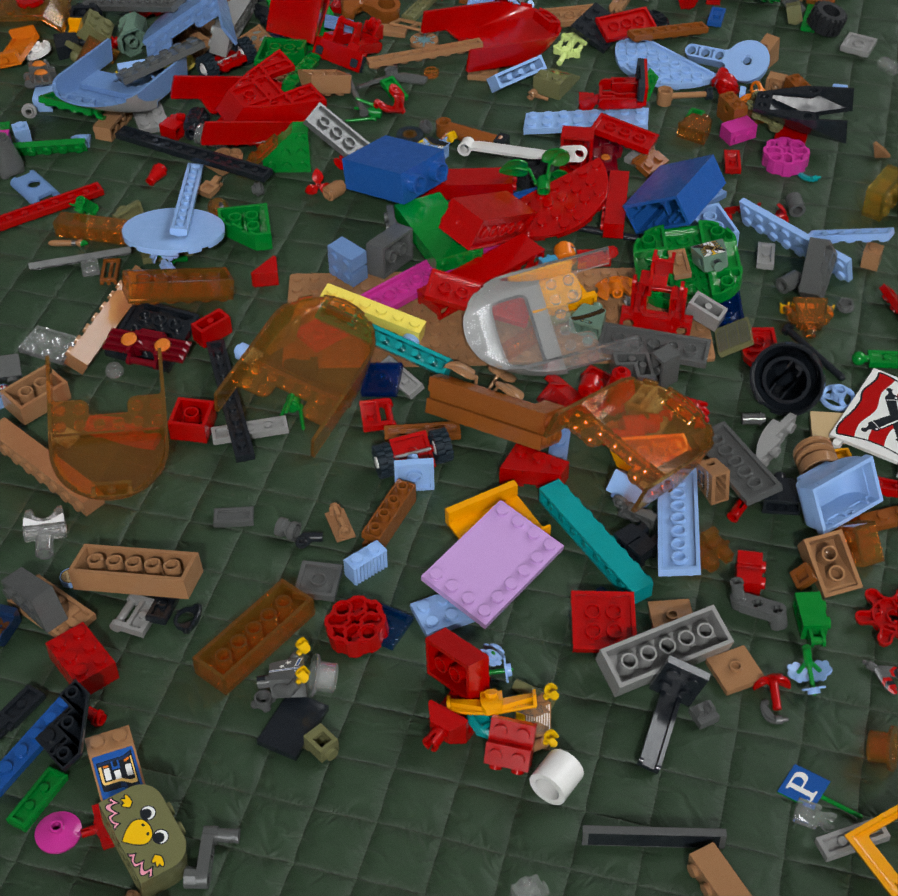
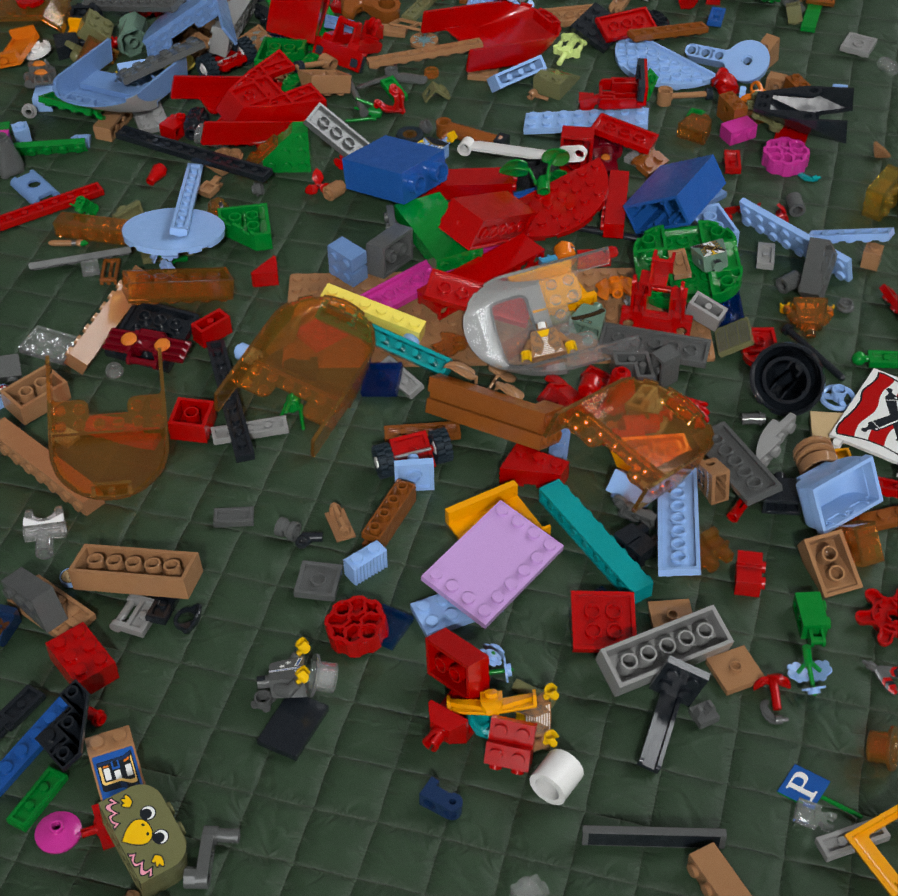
(253, 636): clear orange brick -> none
(321, 743): olive brick -> none
(324, 61): none -> medium nougat piece
(371, 415): red plate -> none
(434, 87): none -> olive bracket
(440, 801): none -> dark blue leg
(450, 344): none -> clear orange plate
(546, 344): none -> medium nougat torso
(757, 606): dark grey beam -> none
(803, 576): dark orange plate -> none
(827, 18): black tyre -> none

